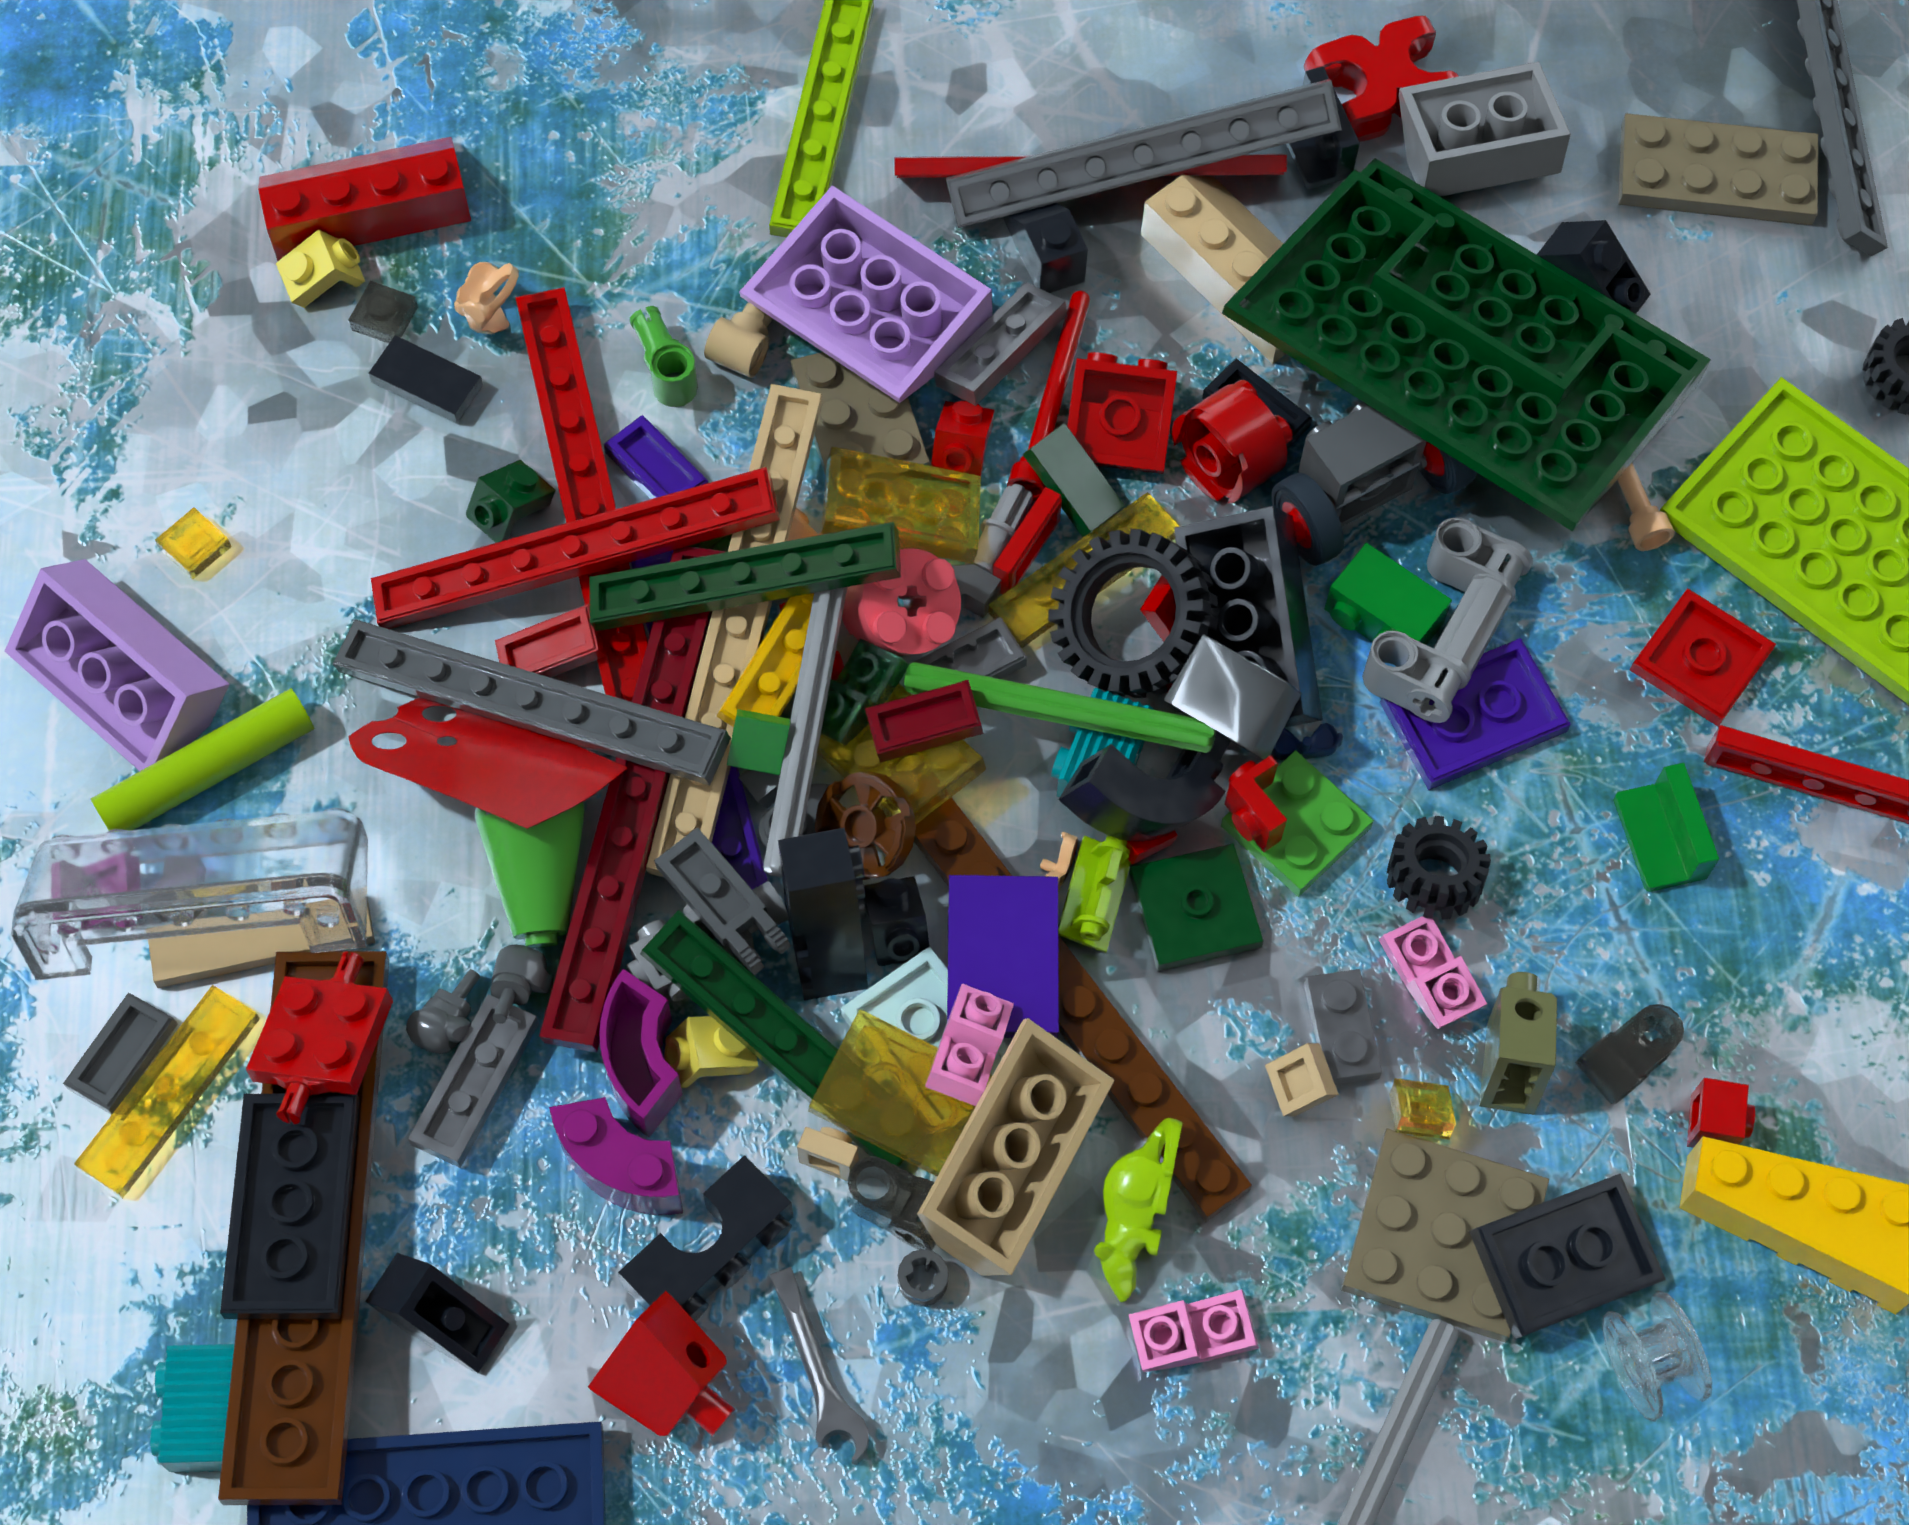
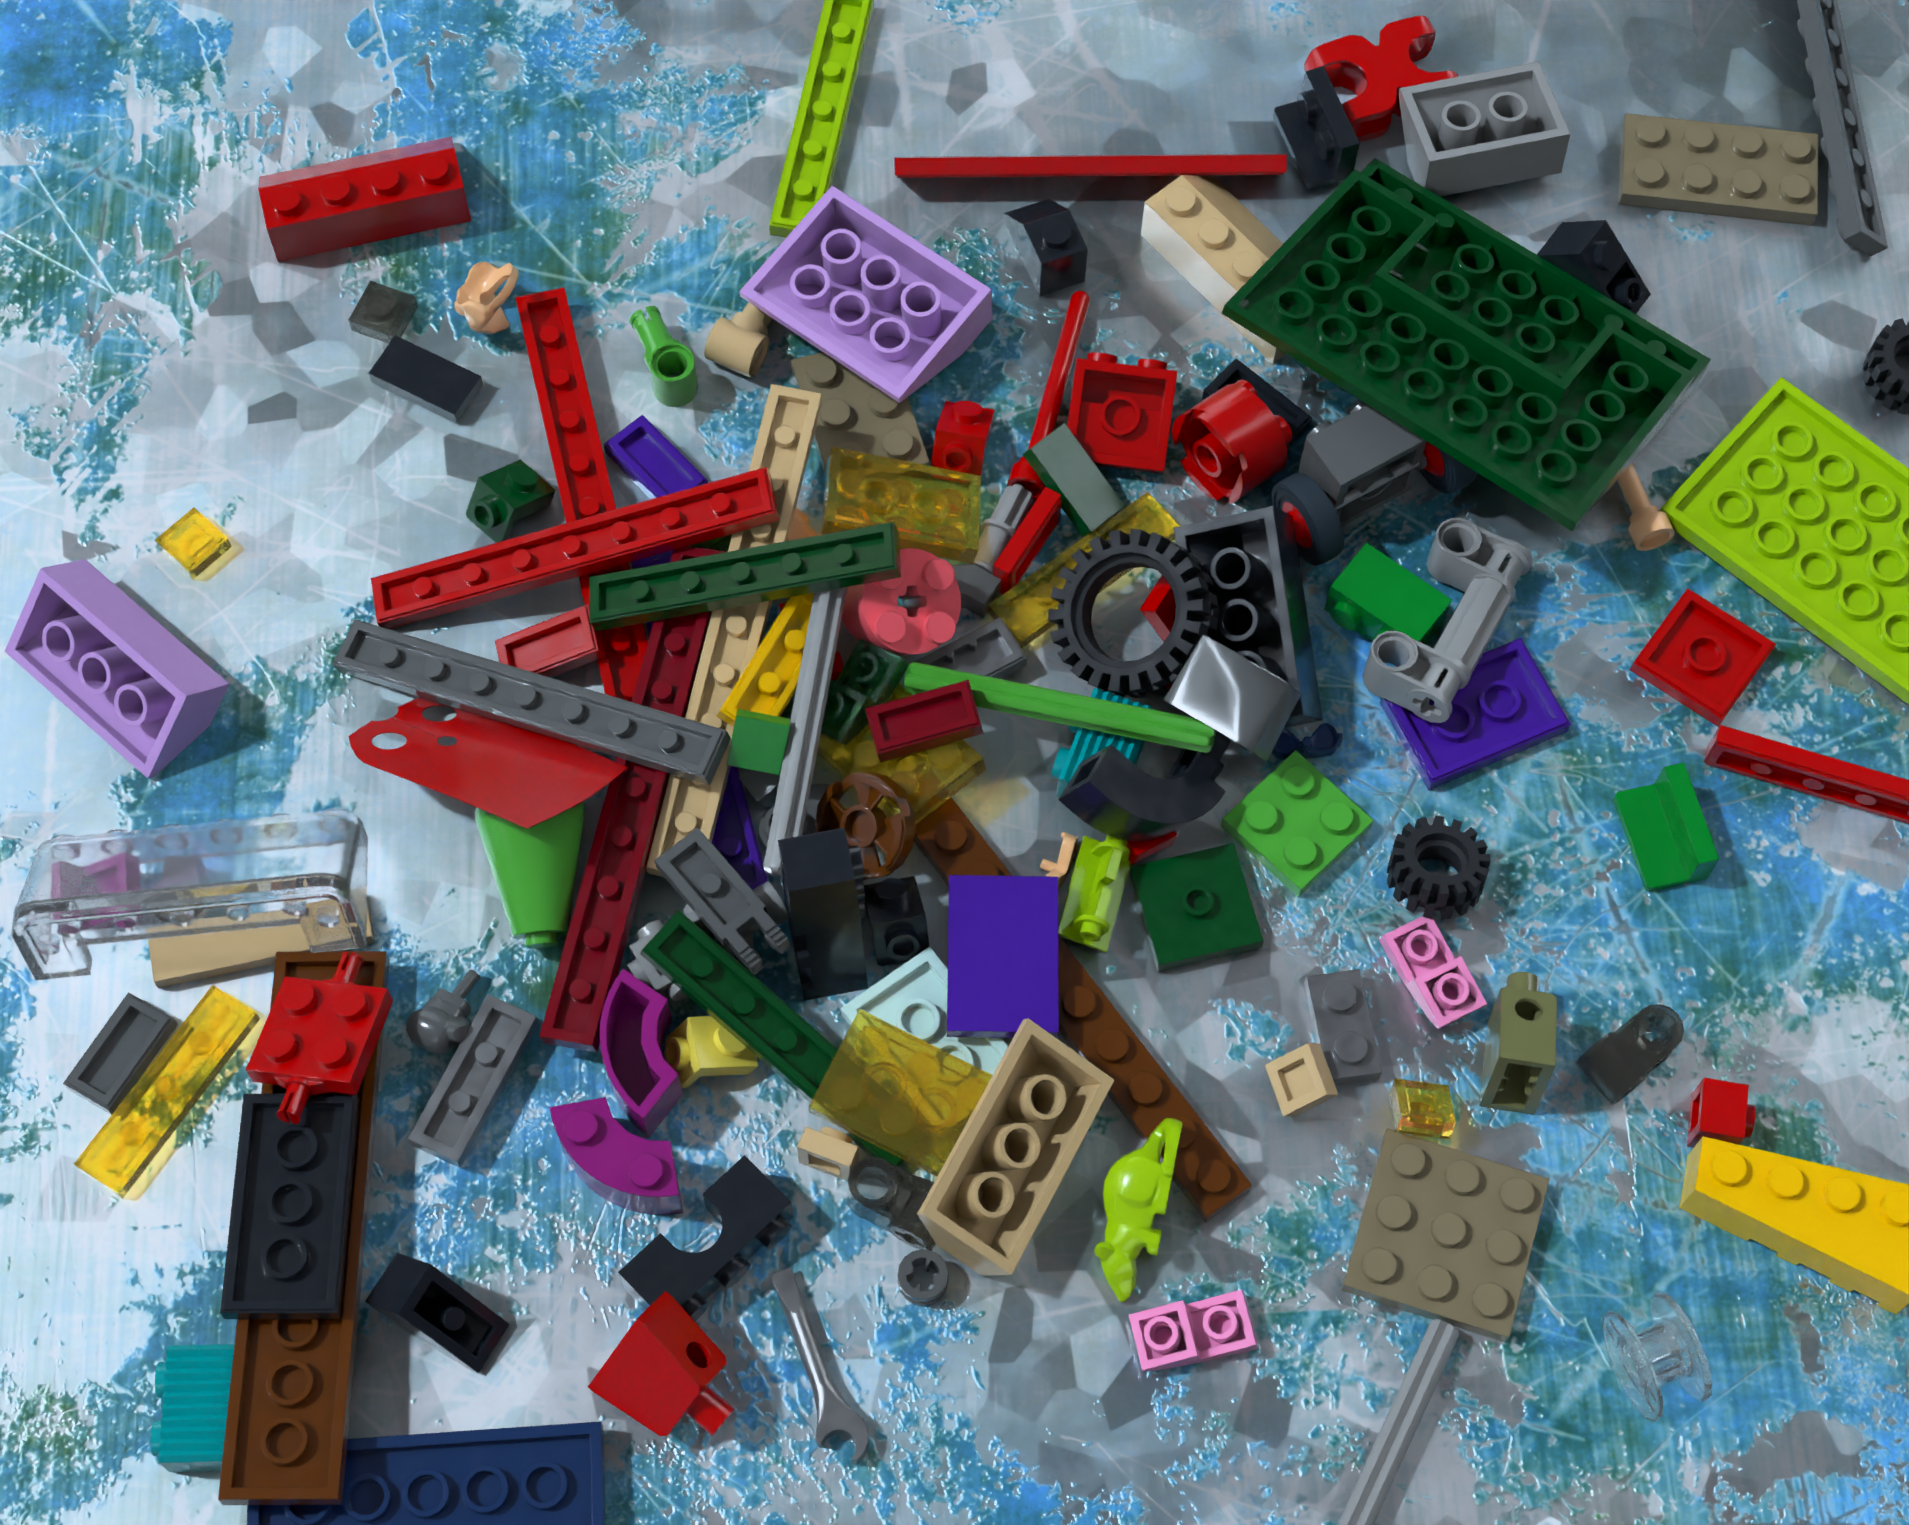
(203, 763): lime piece -> none
(318, 266): light yellow bracket -> none
(515, 976): dark grey piece -> none
(969, 1045): bright pink slope -> none
(1000, 343): flat silver plate -> none
(1144, 153): dark grey tile -> none
(1251, 808): red bracket -> none
(1567, 1256): black tile -> none

